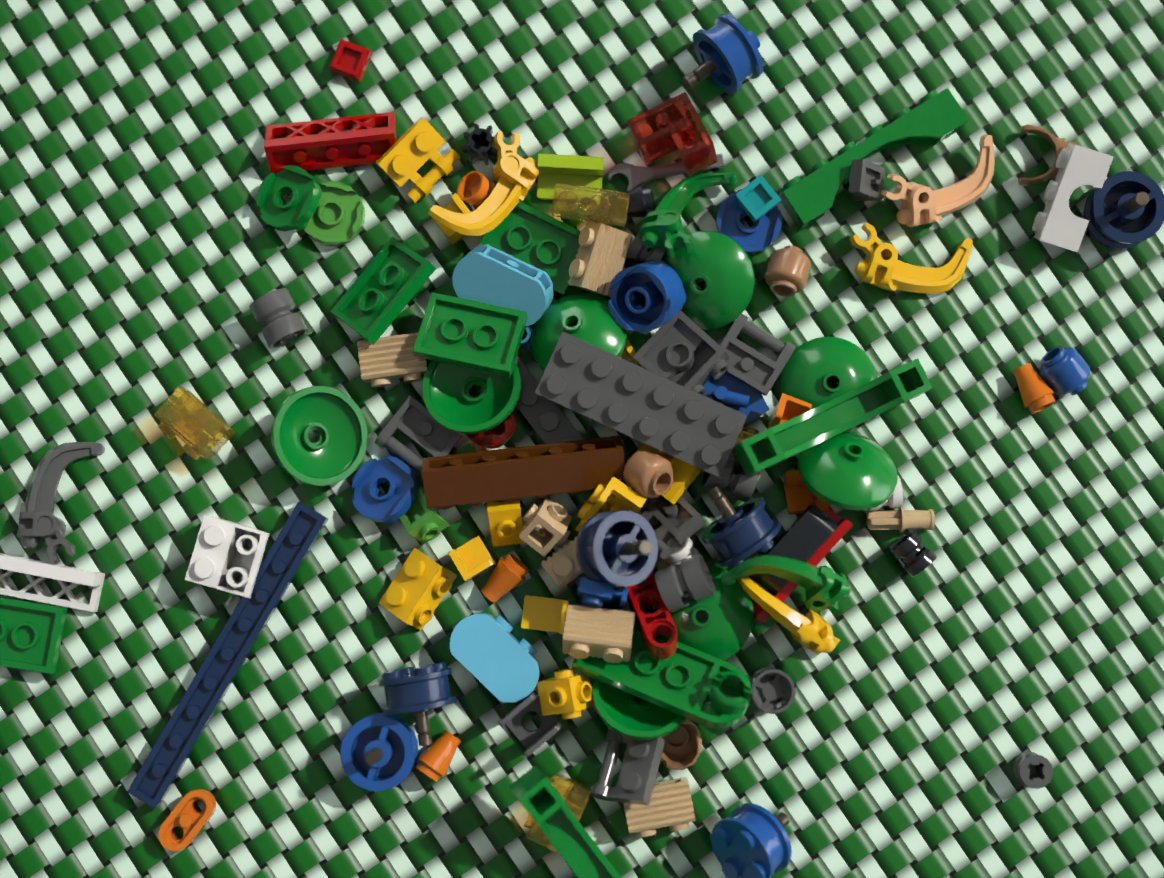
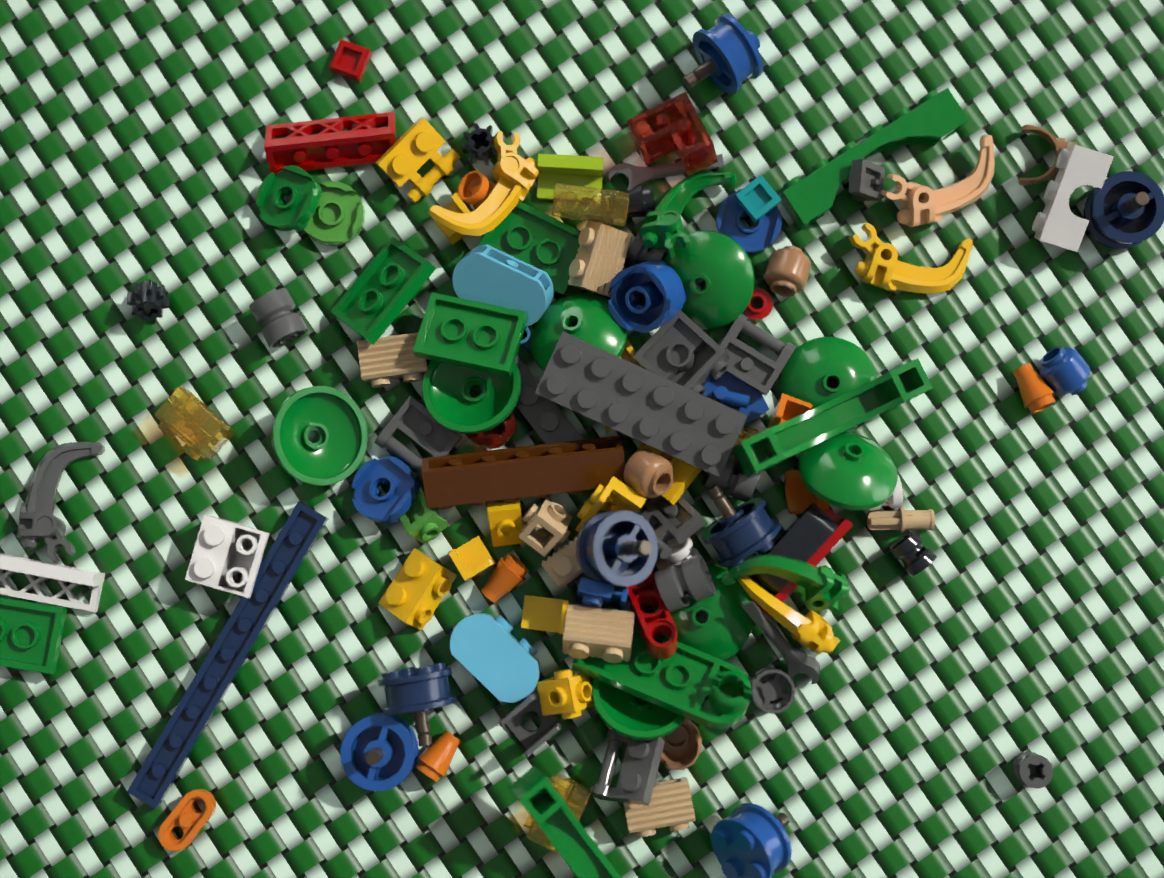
(148, 300): none -> black gear
(764, 311): none -> red plate
(795, 660): none -> dark grey piece

